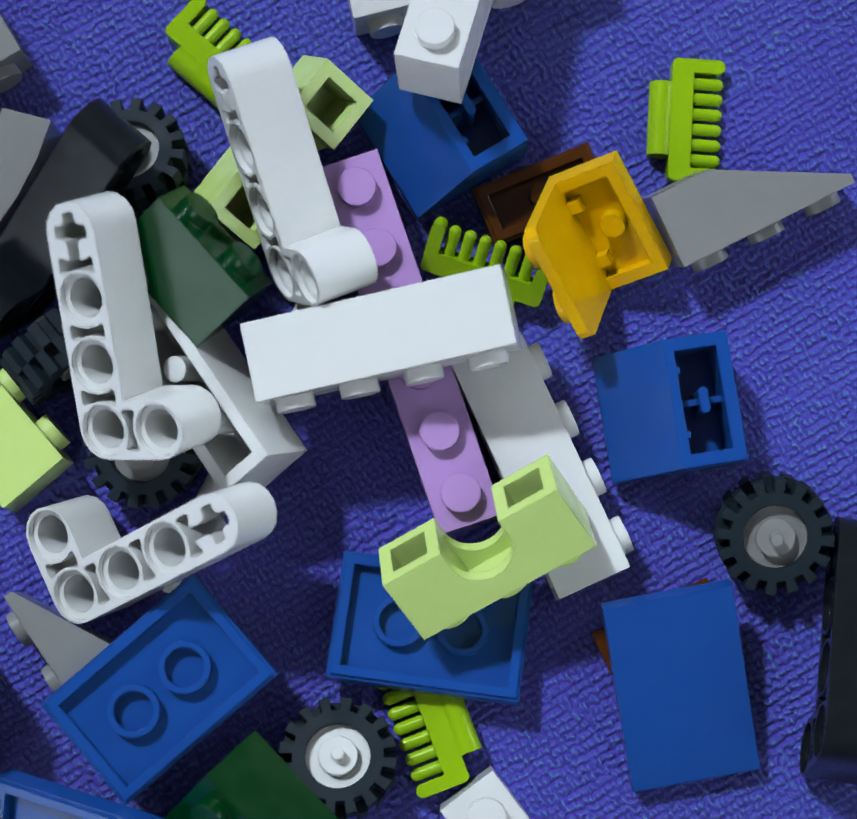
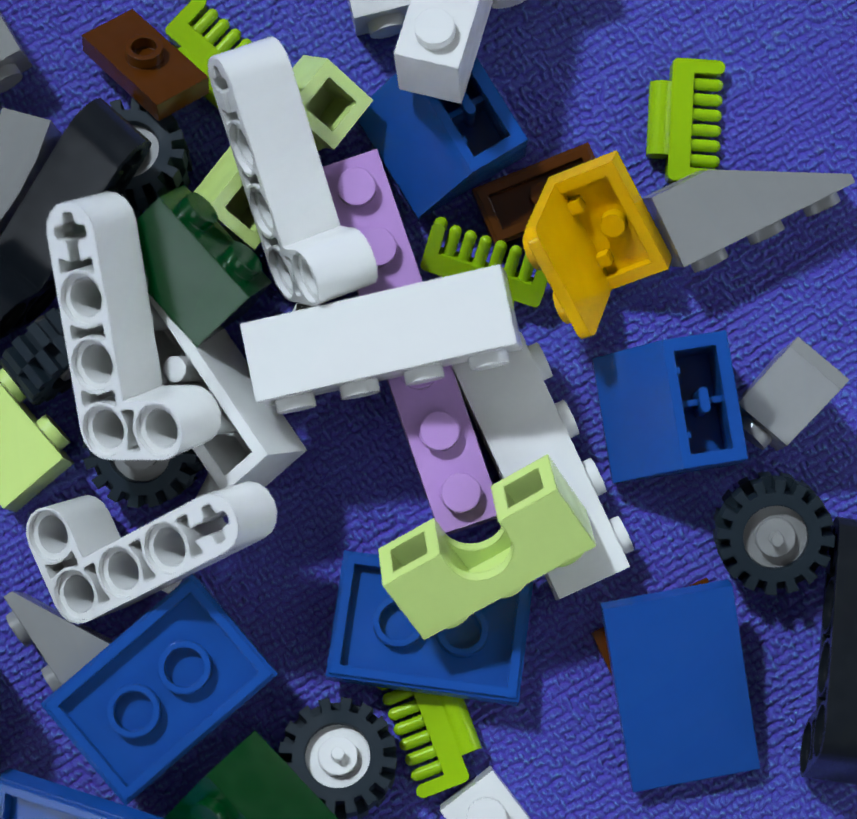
(145, 64): none -> reddish brown plate
(788, 395): none -> light grey slope

